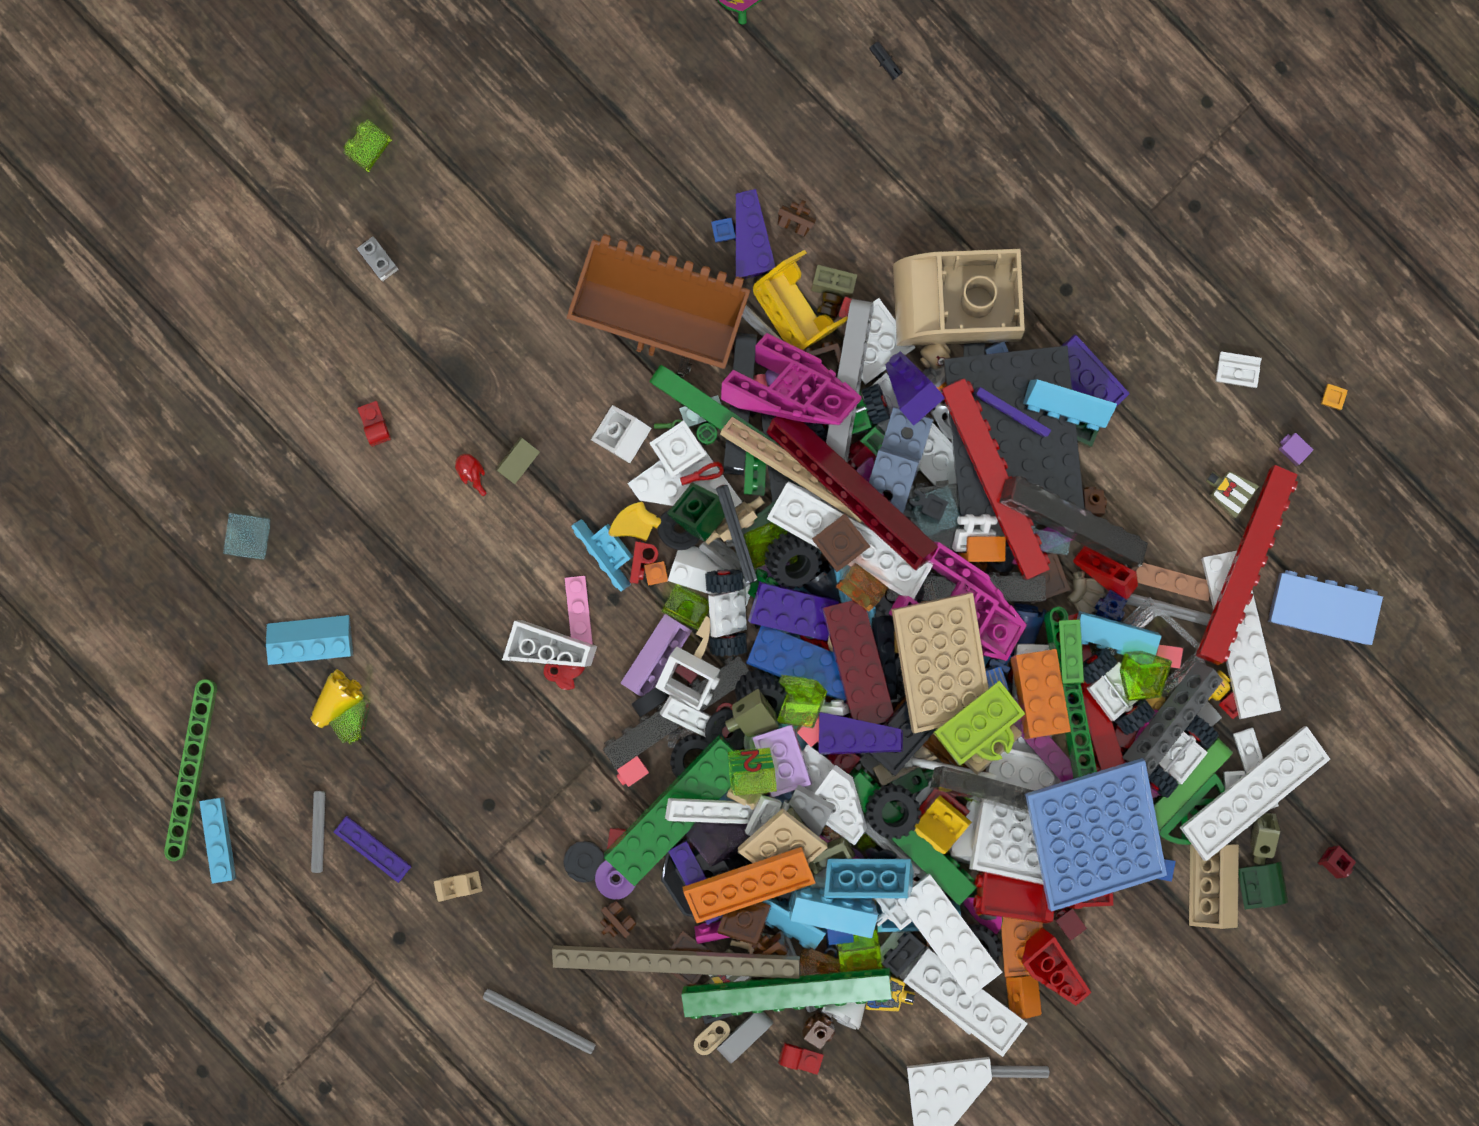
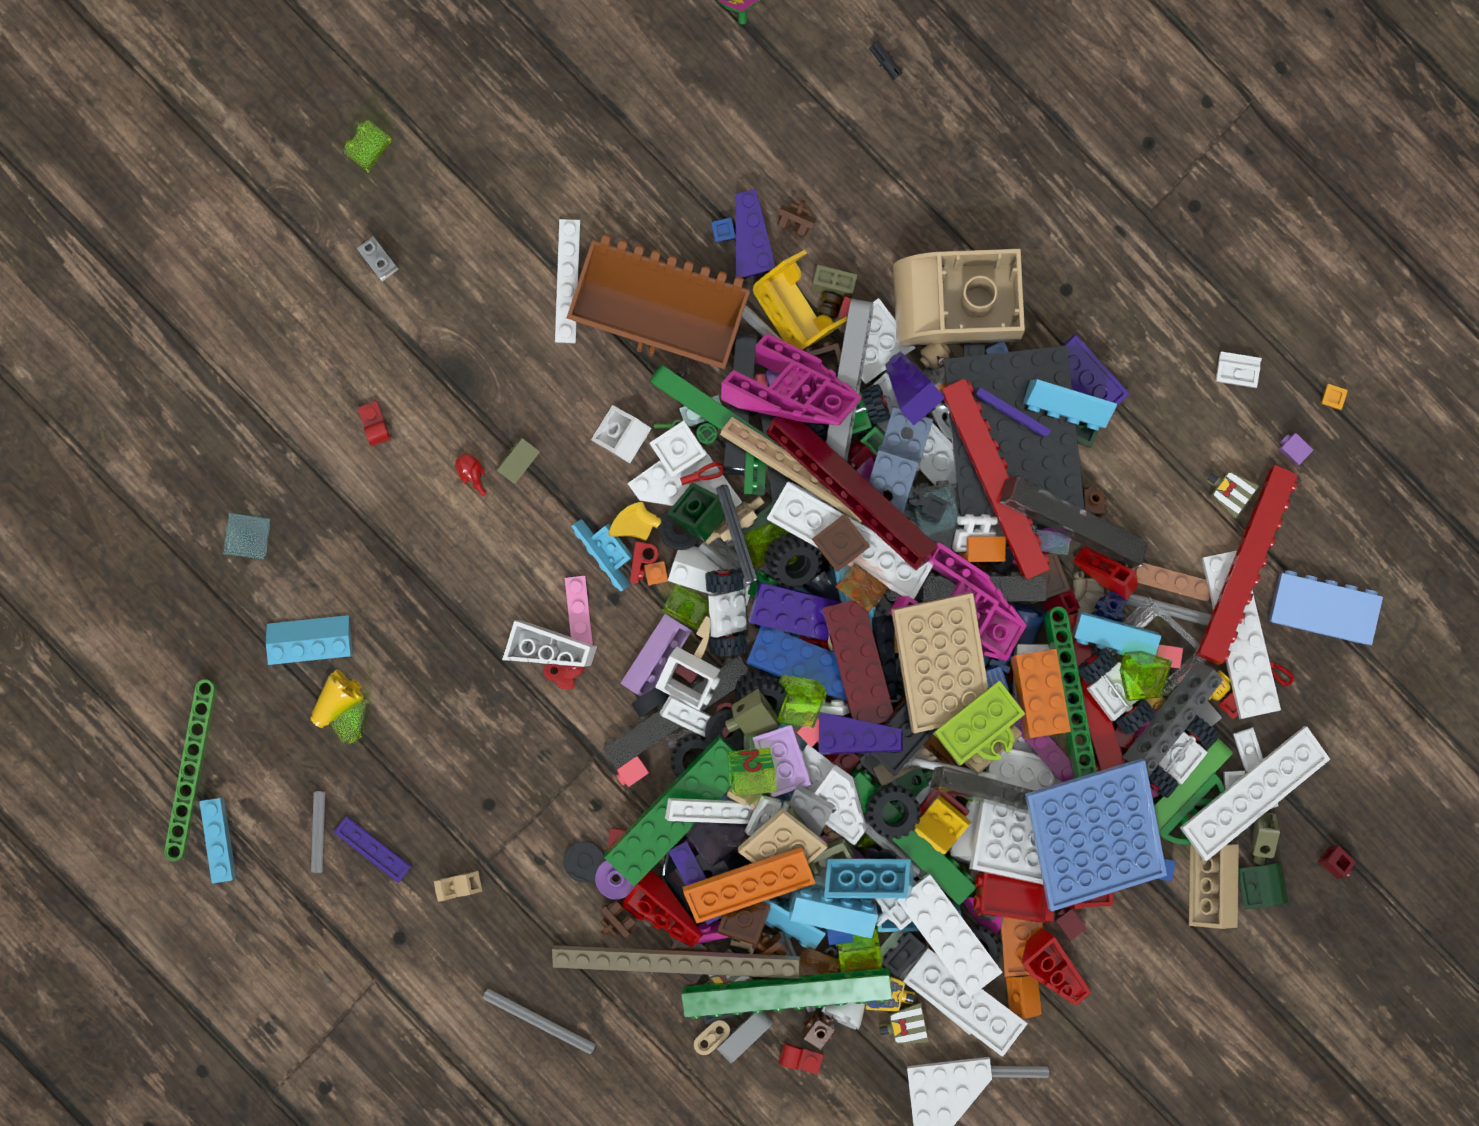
(567, 279): none -> white plate
(657, 904): none -> red wedge
(906, 1025): none -> torso
(1065, 600): none -> dark red brick
(1071, 651): bright green plate -> none
(1272, 664): none -> red piece

